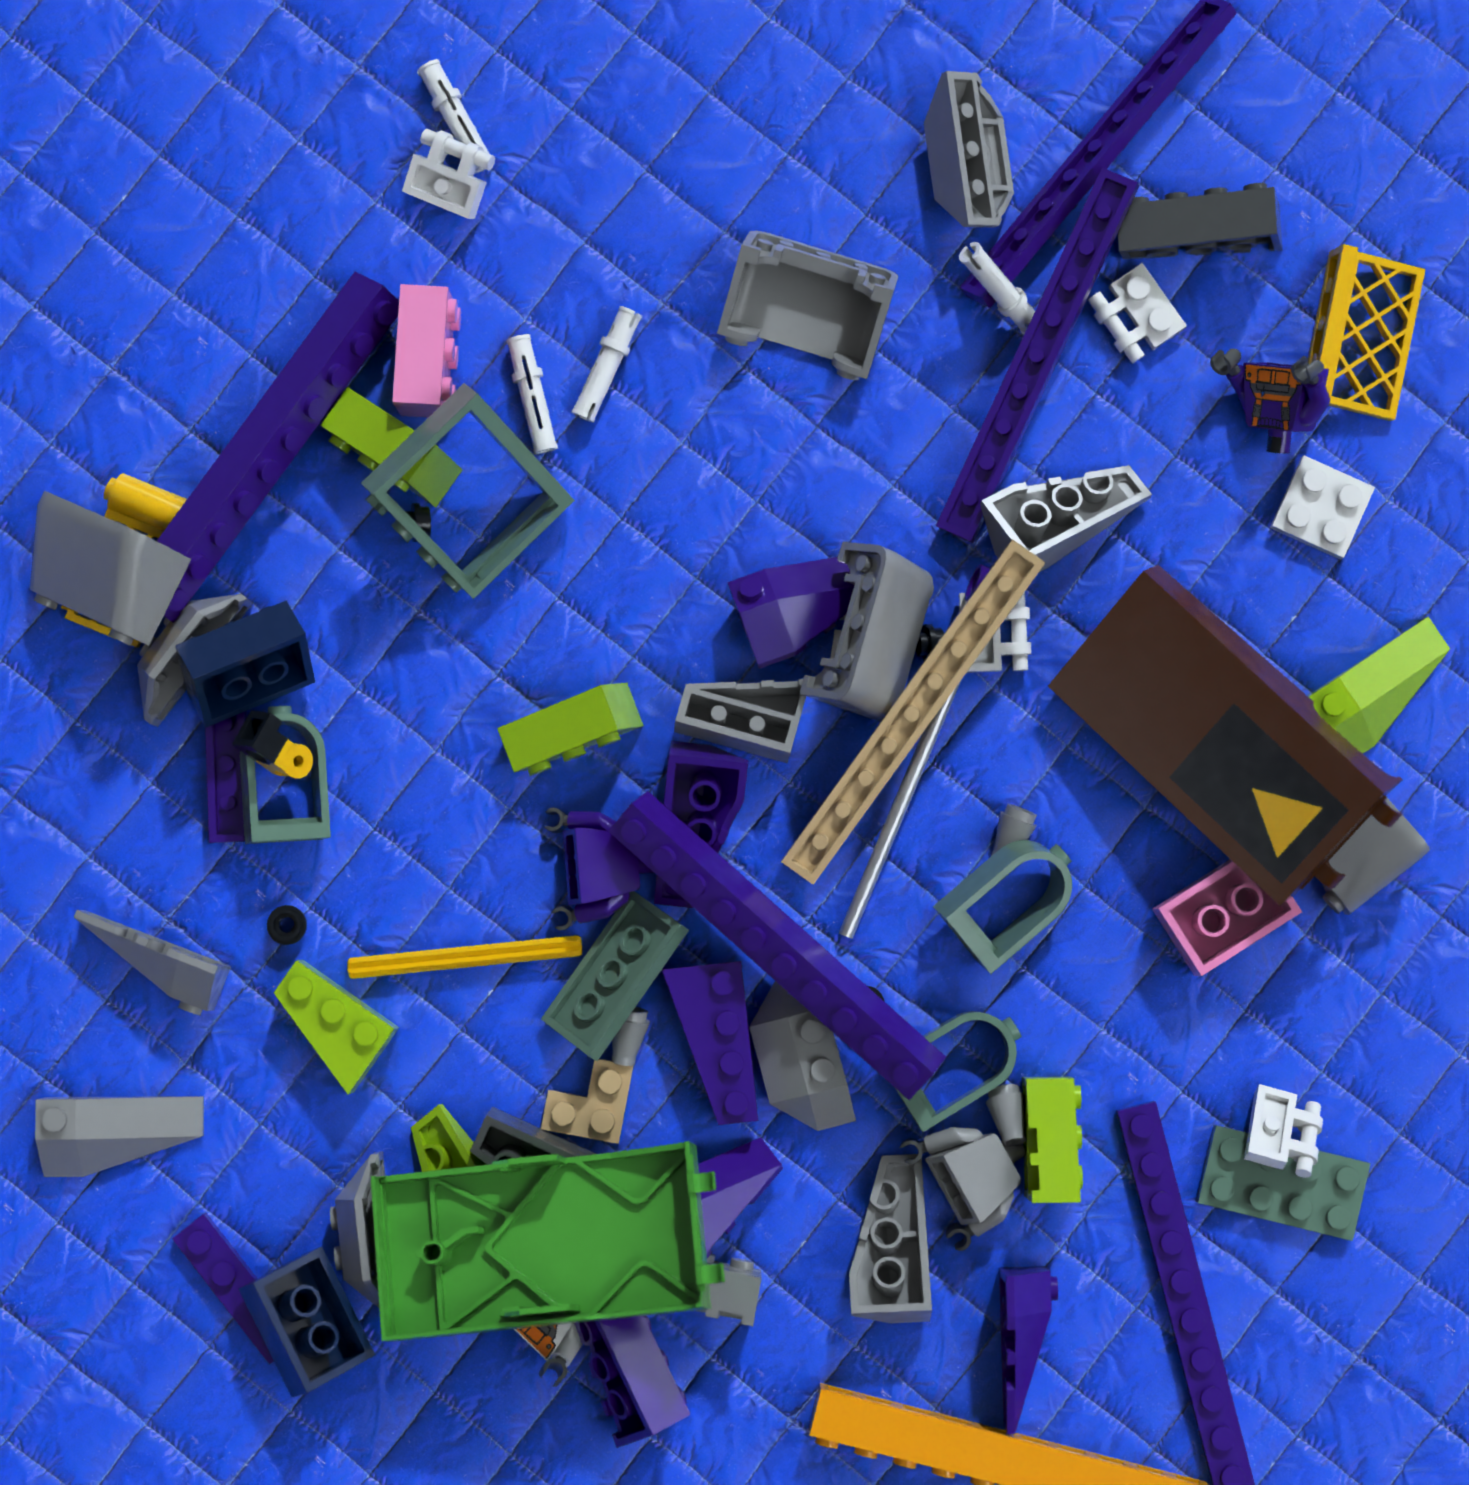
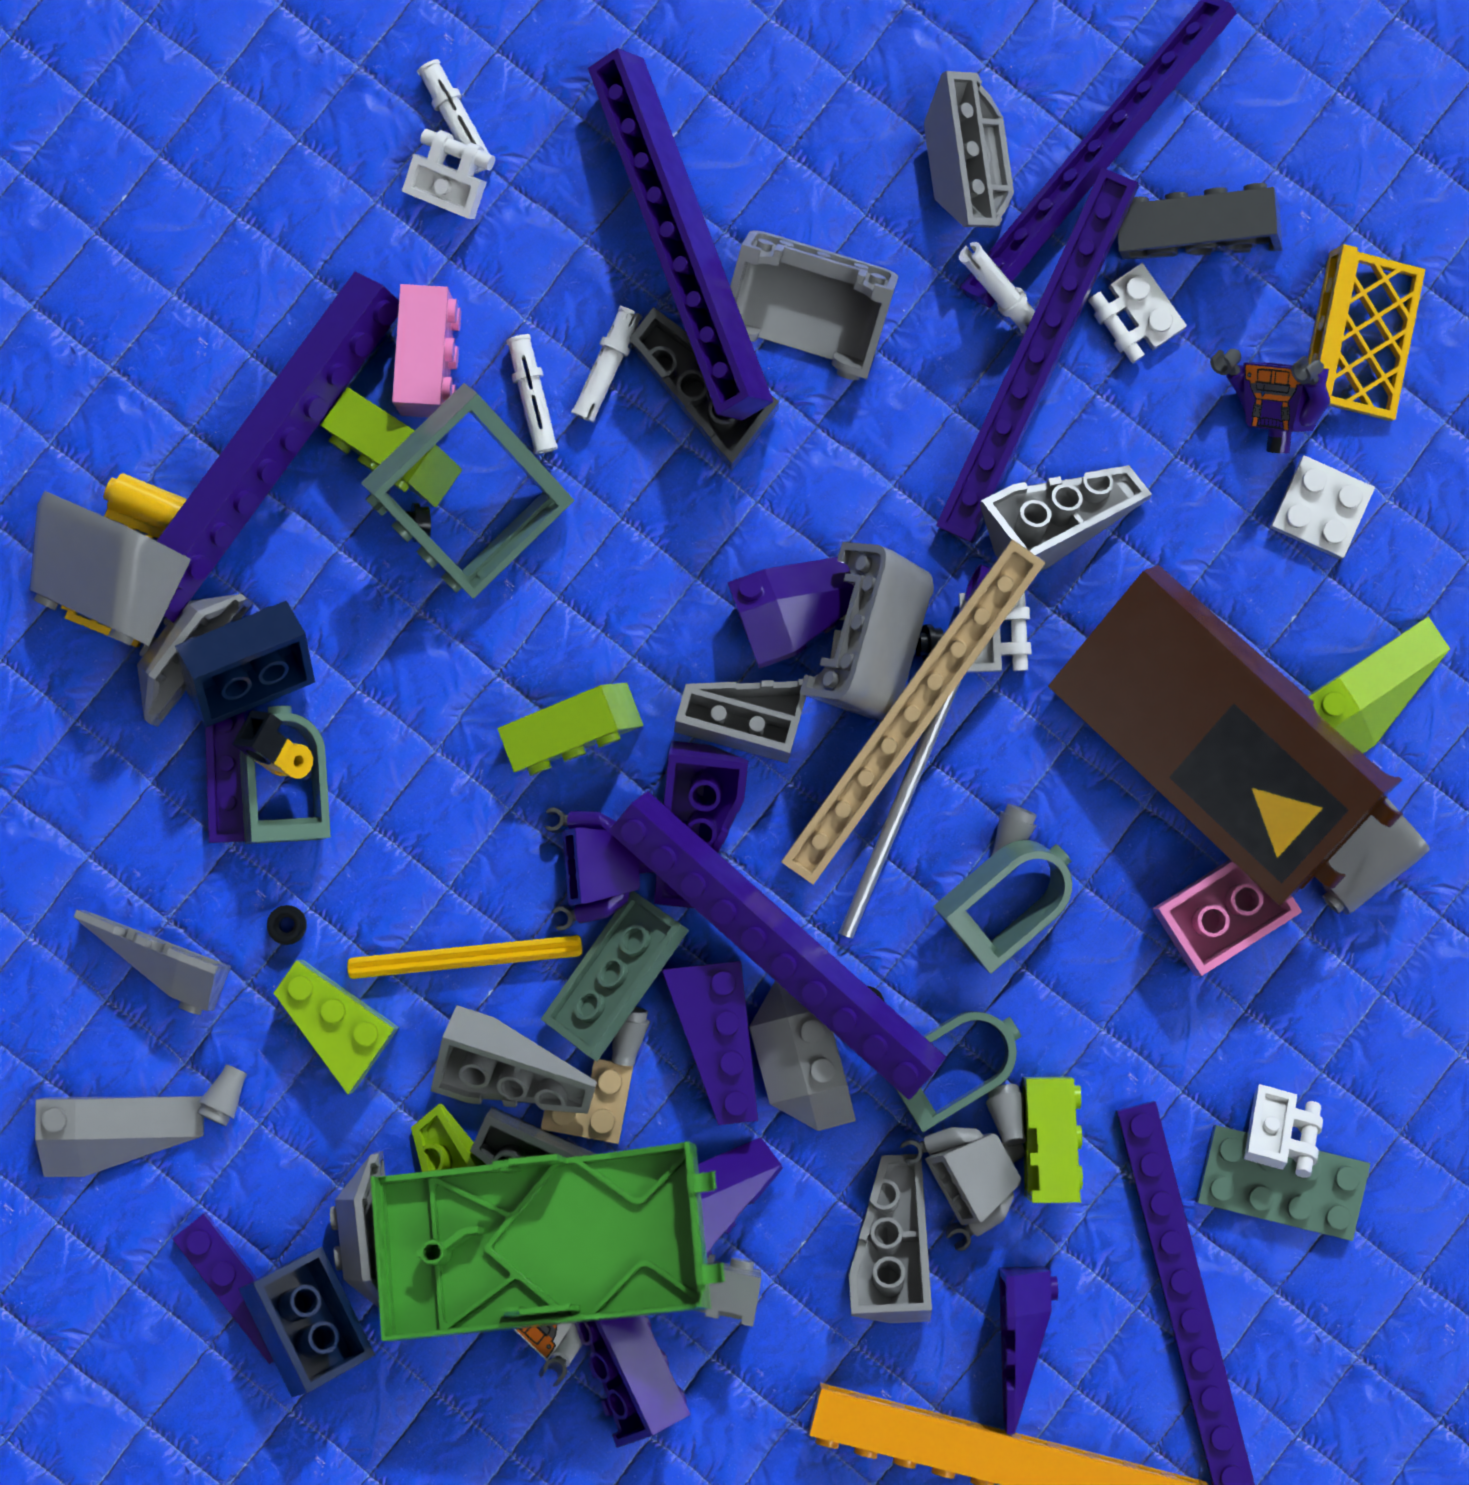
(223, 1096): none -> light grey cone
(494, 1062): none -> light grey wedge
(671, 359): none -> dark grey wedge
(680, 235): none -> dark purple brick

